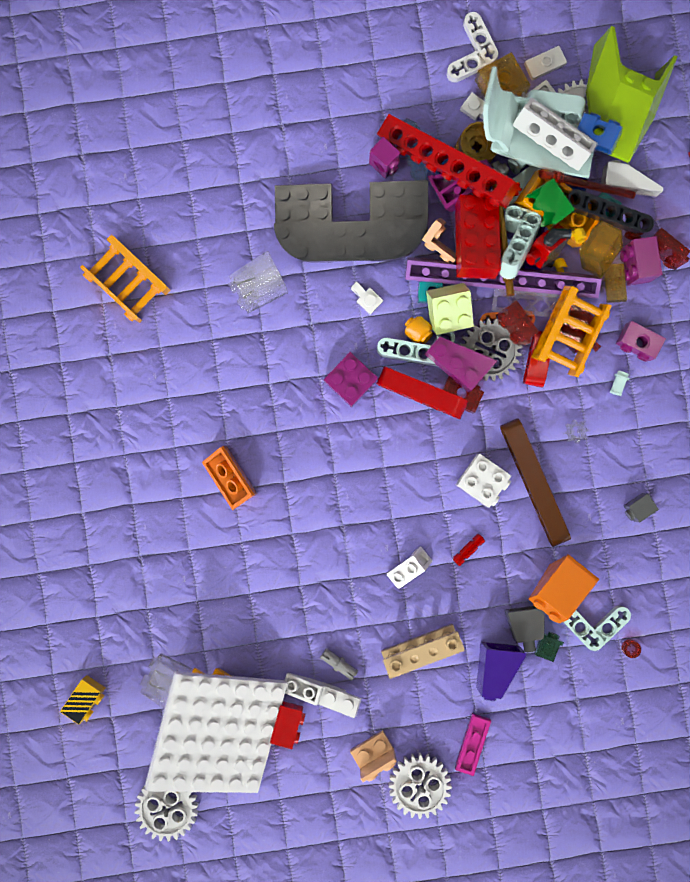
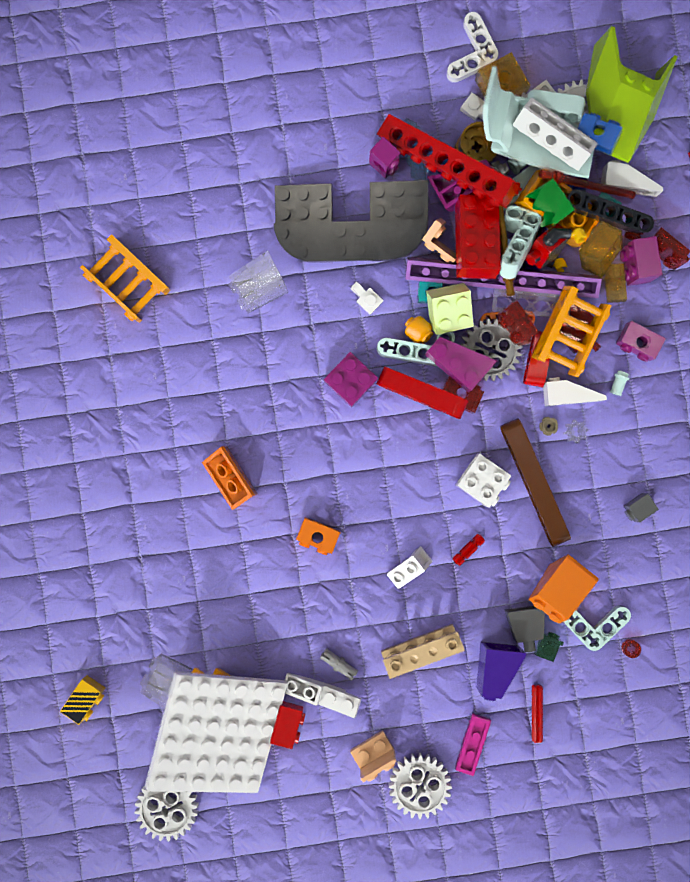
(329, 534): none -> orange brick
(537, 713): none -> red axle
(545, 63): white plate -> none
(553, 426): none -> dark tan plate
(566, 392): none -> white slope

